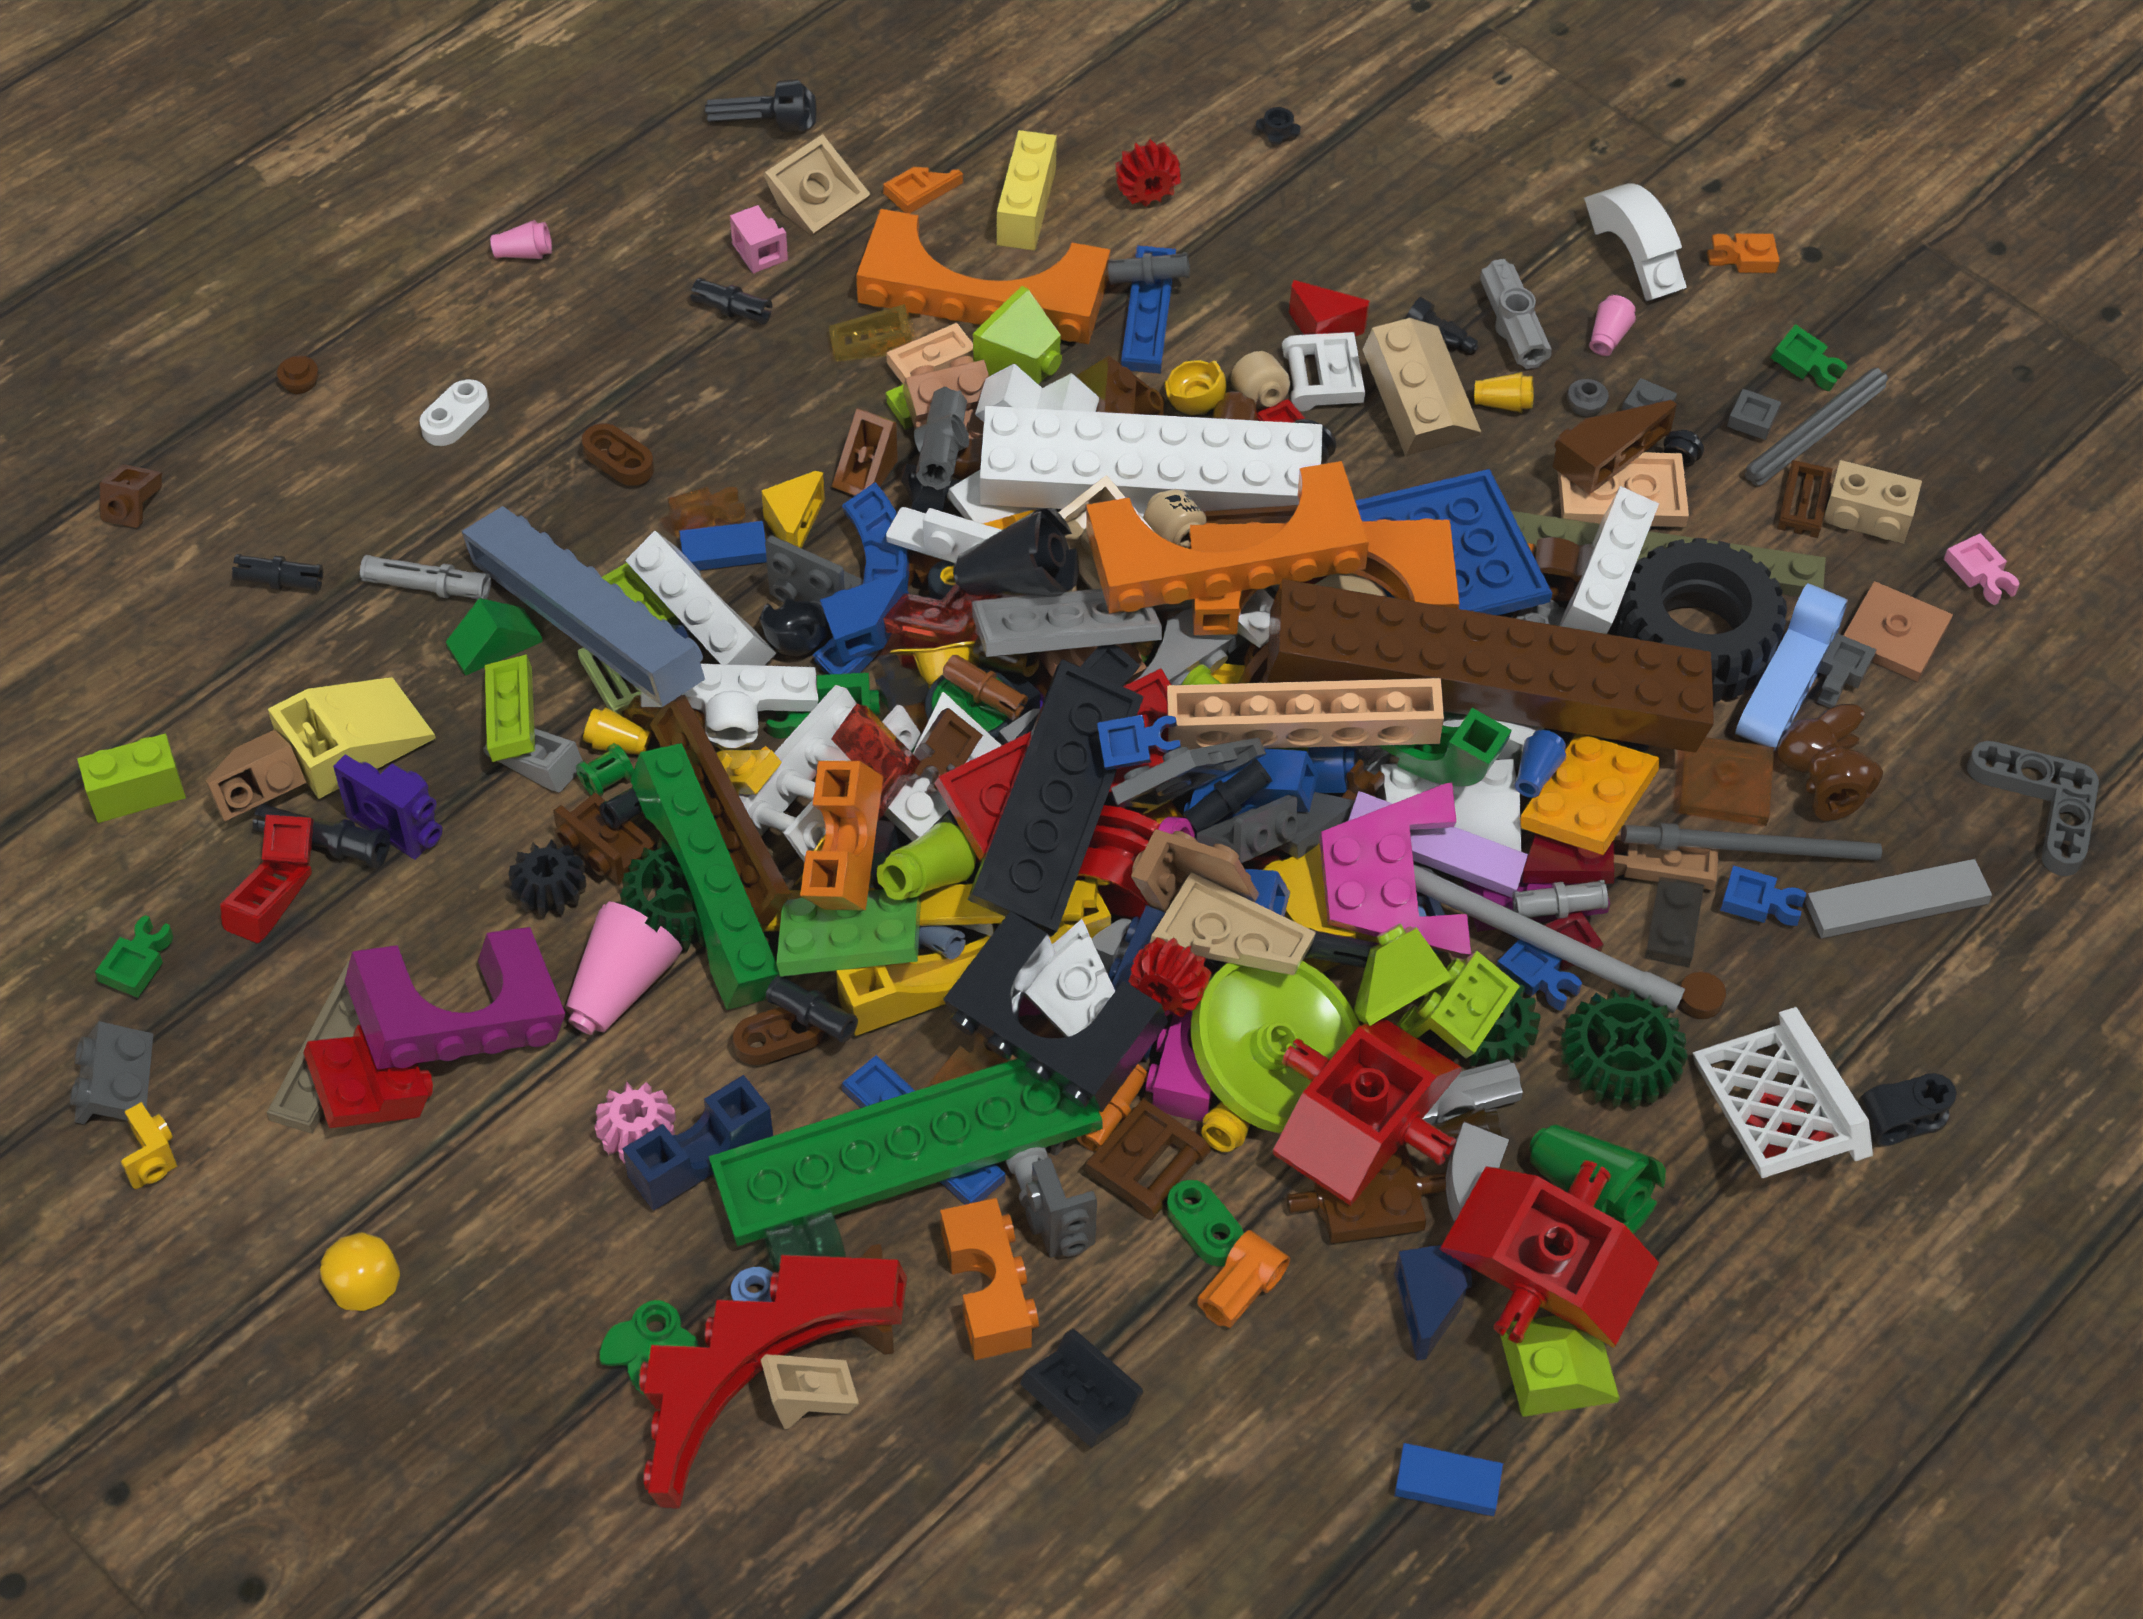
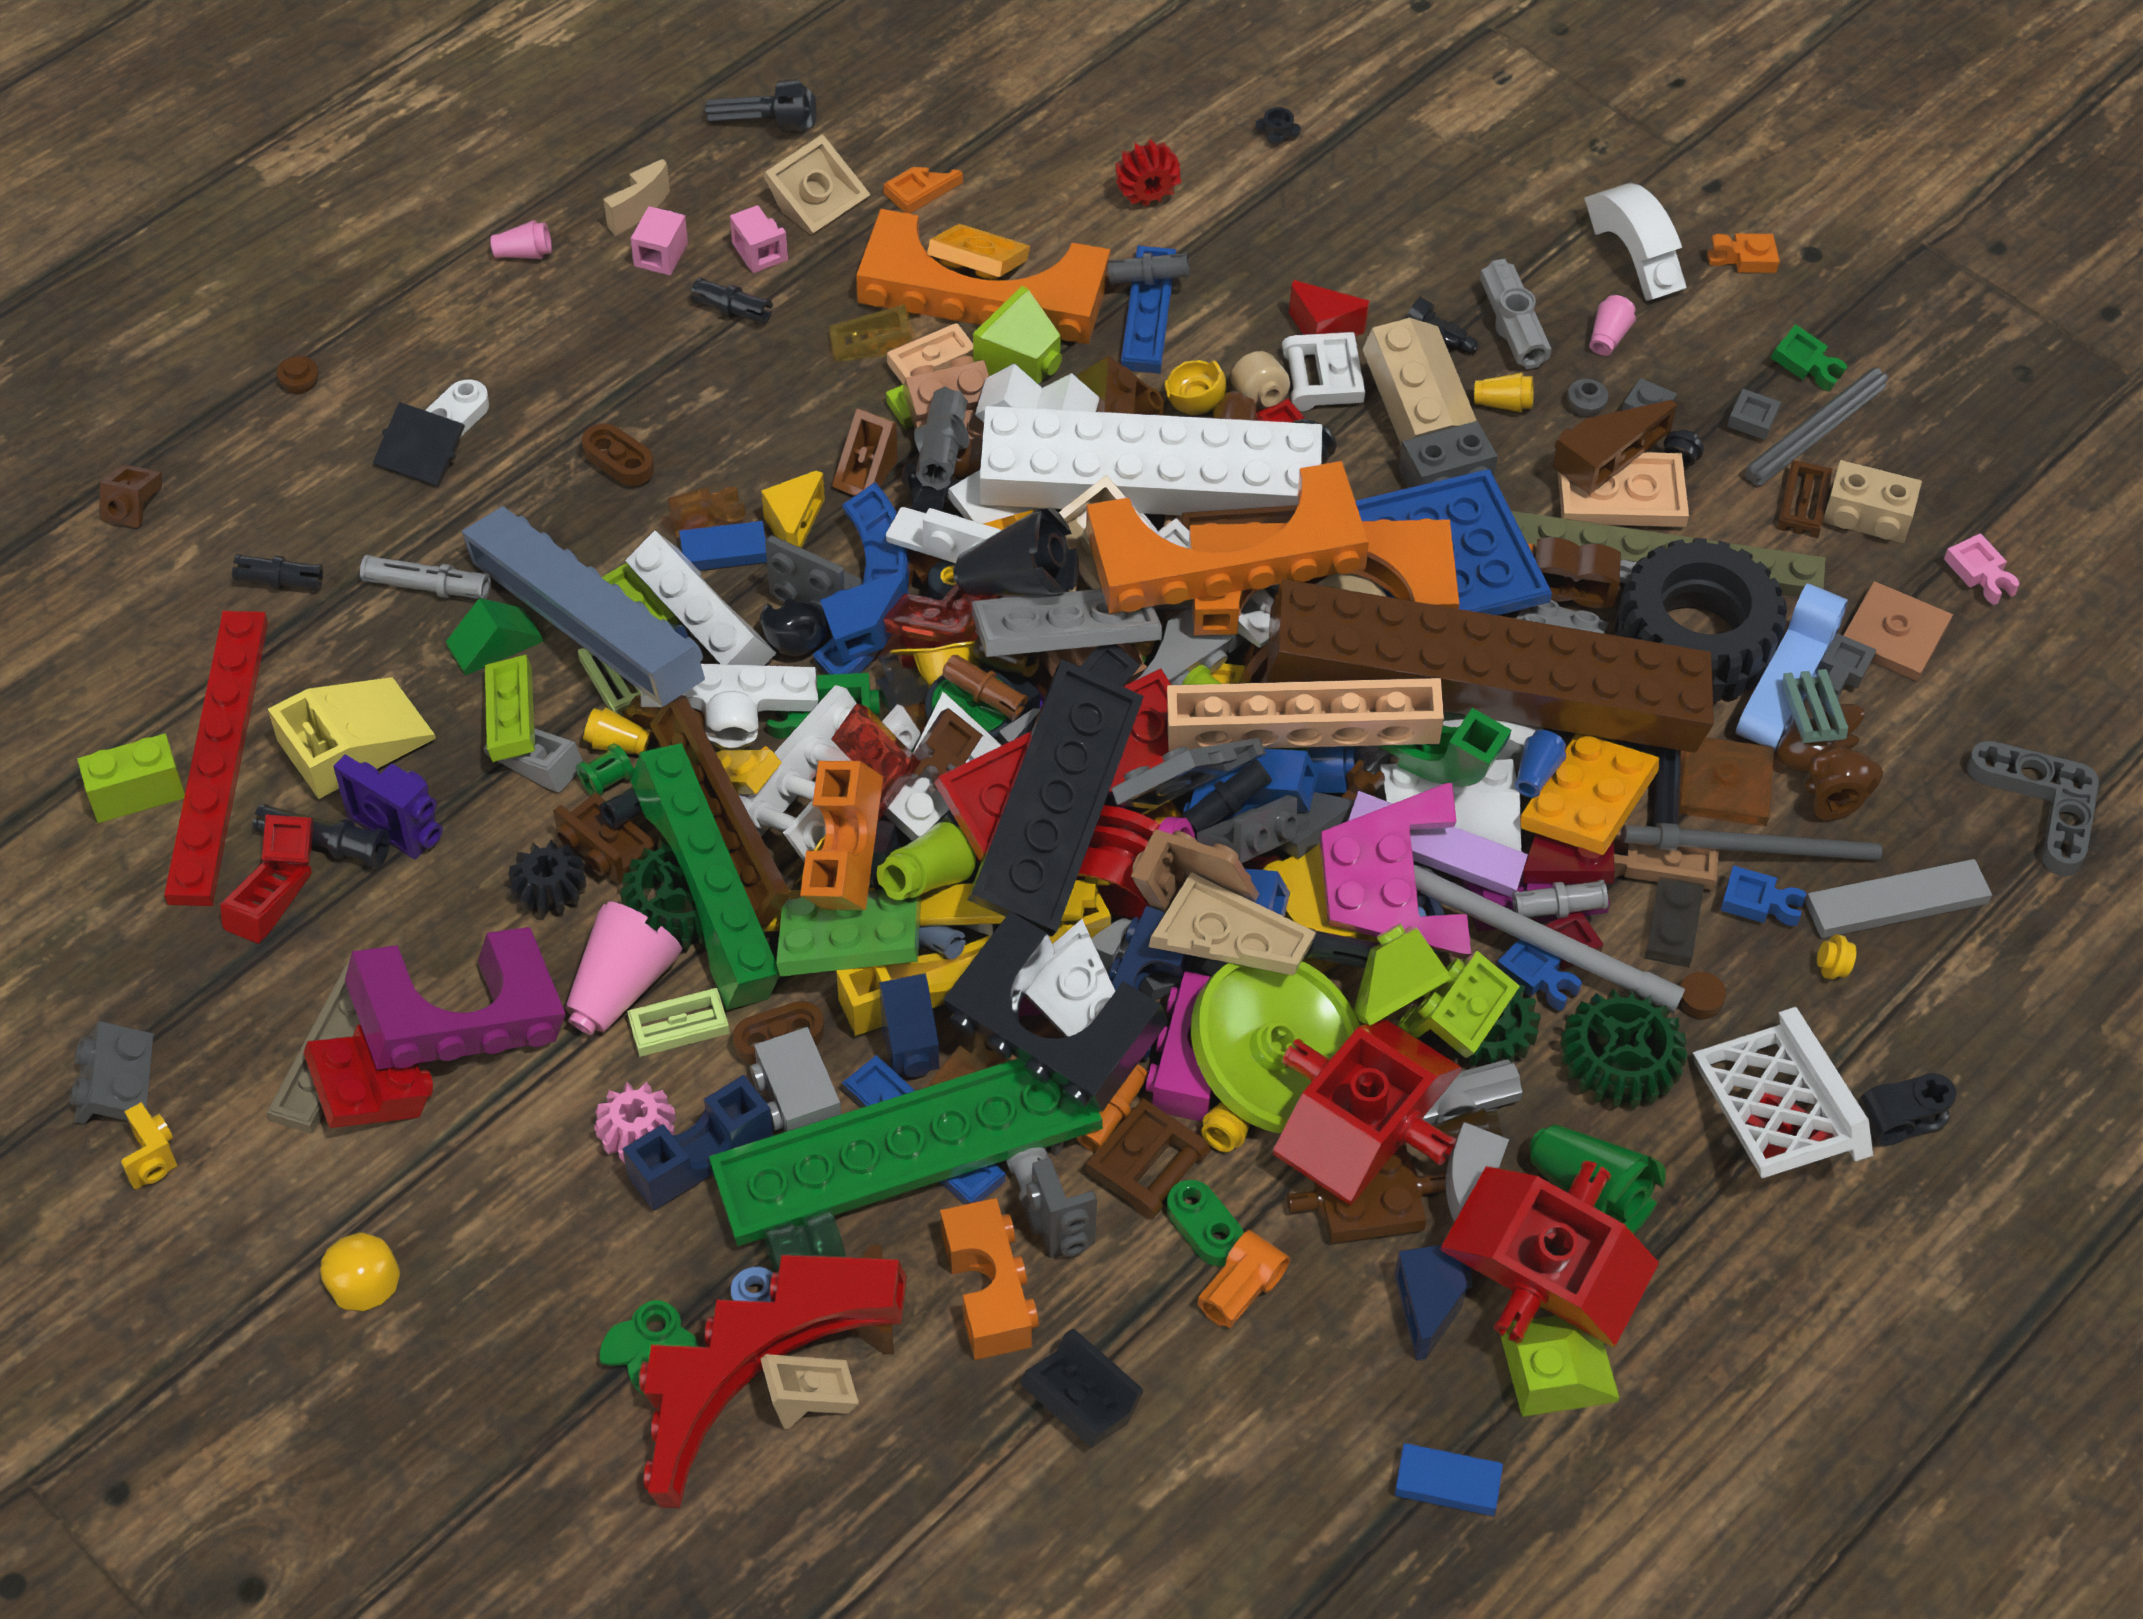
(134, 963): green plate -> none
(216, 760): none -> red plate
(254, 775): medium nougat slope -> none
(418, 444): none -> black piece
(628, 206): none -> tan slope
(659, 240): none -> bright pink brick
(680, 1028): none -> yellowish green tile
(794, 1081): none -> light grey brick
(811, 1008): black pin -> none
(909, 1025): none -> dark blue slope
(978, 250): none -> light orange plate
(1026, 190): light yellow brick -> none
(1128, 741): blue plate -> none
(1170, 975): red gear -> none
(1172, 514): tan head -> none
(1446, 455): none -> dark grey brick
(1611, 562): white arch -> none
(1667, 786): none -> black axle
(1809, 685): none -> sand green tile
(1836, 957): none -> yellow plate

